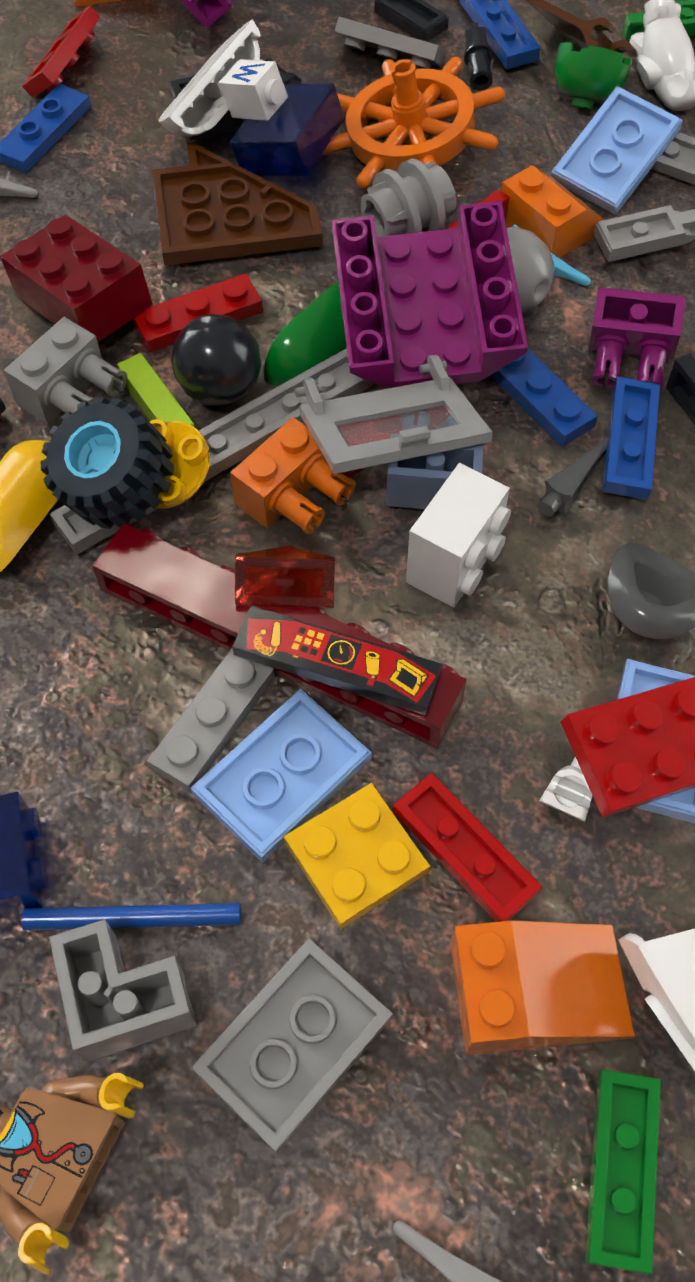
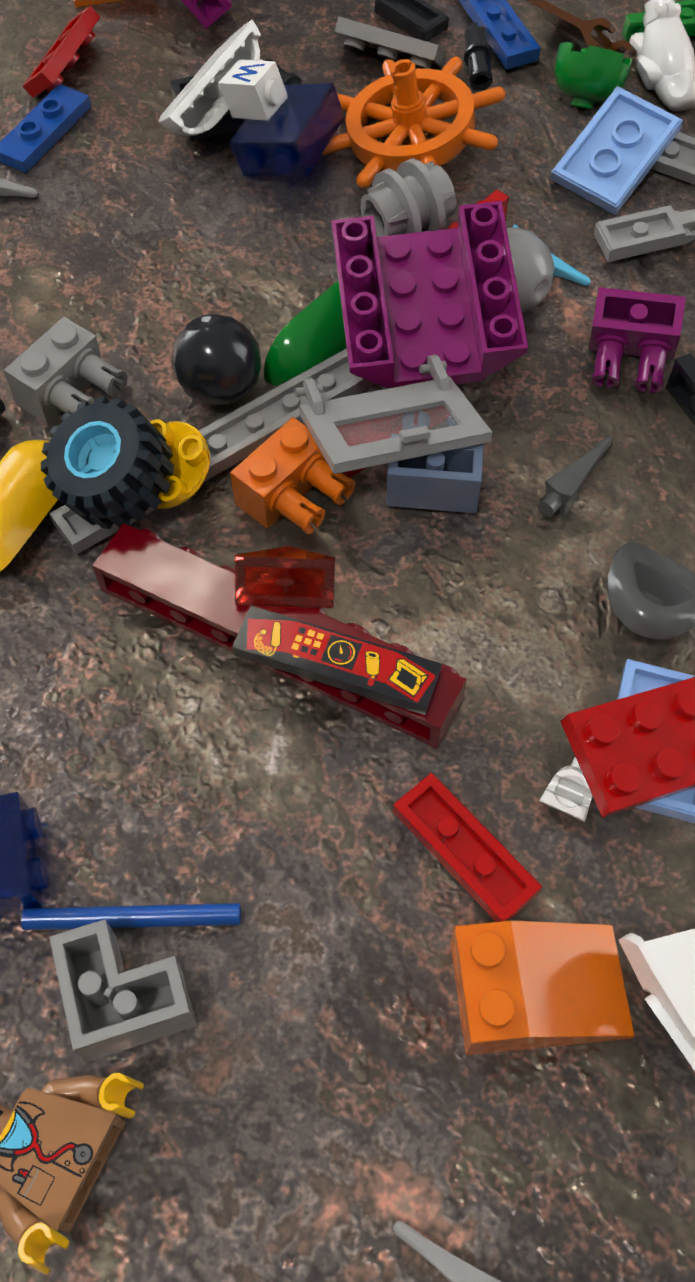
(77, 277): dark red brick -> none
(151, 392): lime piece -> none
(164, 321): red plate -> none
(210, 720): light grey plate -> none
(227, 212): reddish brown wing -> none
(281, 774): light blue tile -> none
(292, 1044): light grey plate -> none
(356, 855): yellow plate -> none
(457, 535): white brick -> none
(546, 398): blue plate -> none
(548, 211): orange slope -> none
(624, 1172): green plate -> none
(631, 438): blue plate -> none

